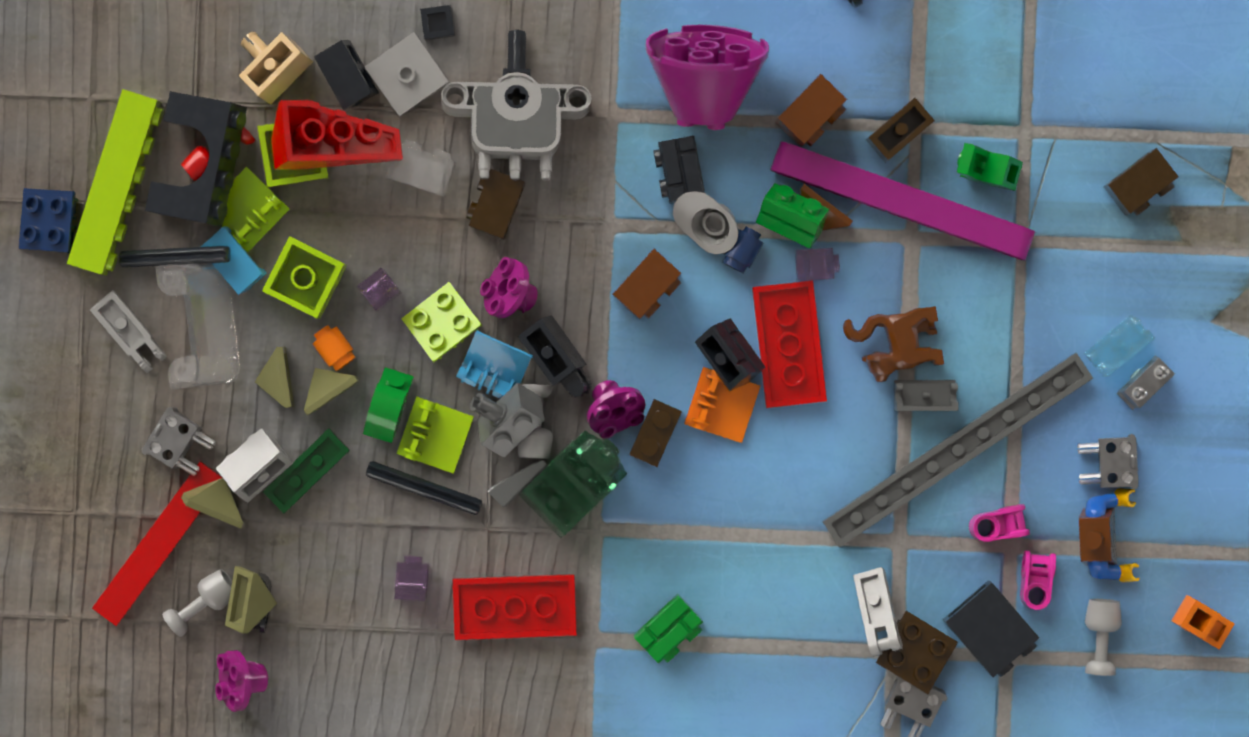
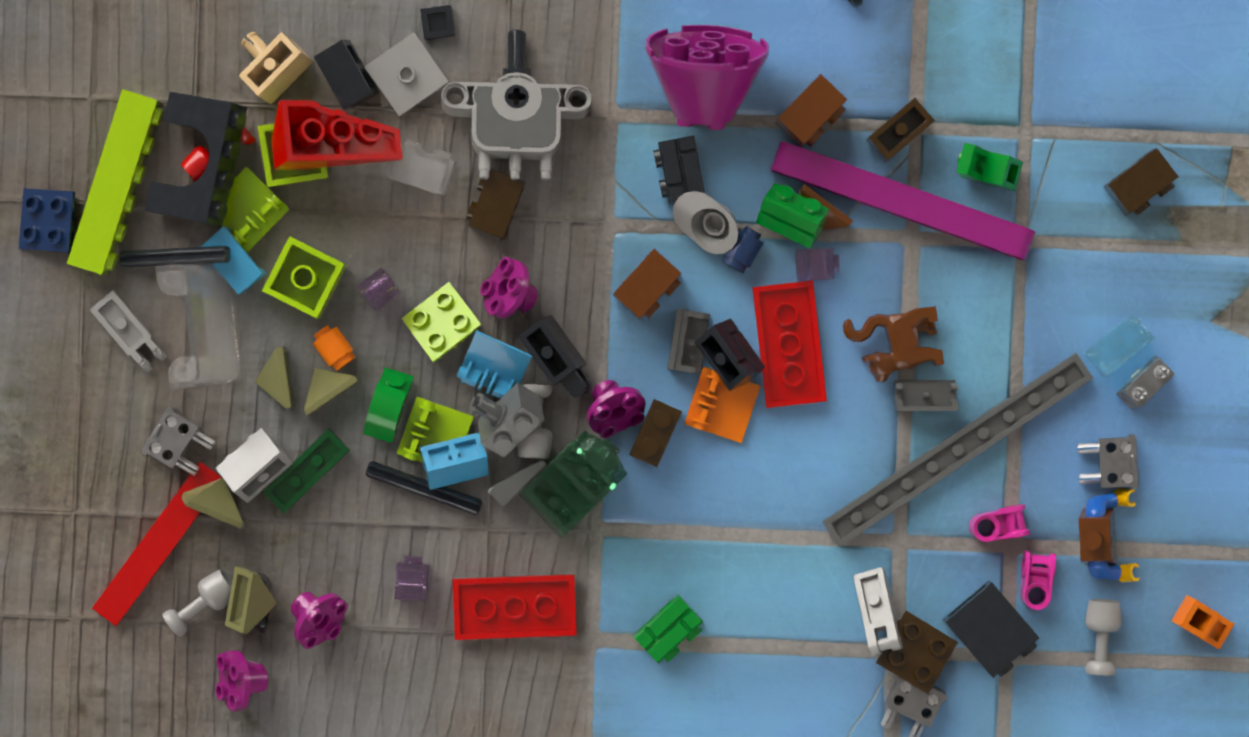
(317, 618): none -> magenta plate
(454, 461): none -> dark azure hinge
(684, 352): none -> dark grey hinge

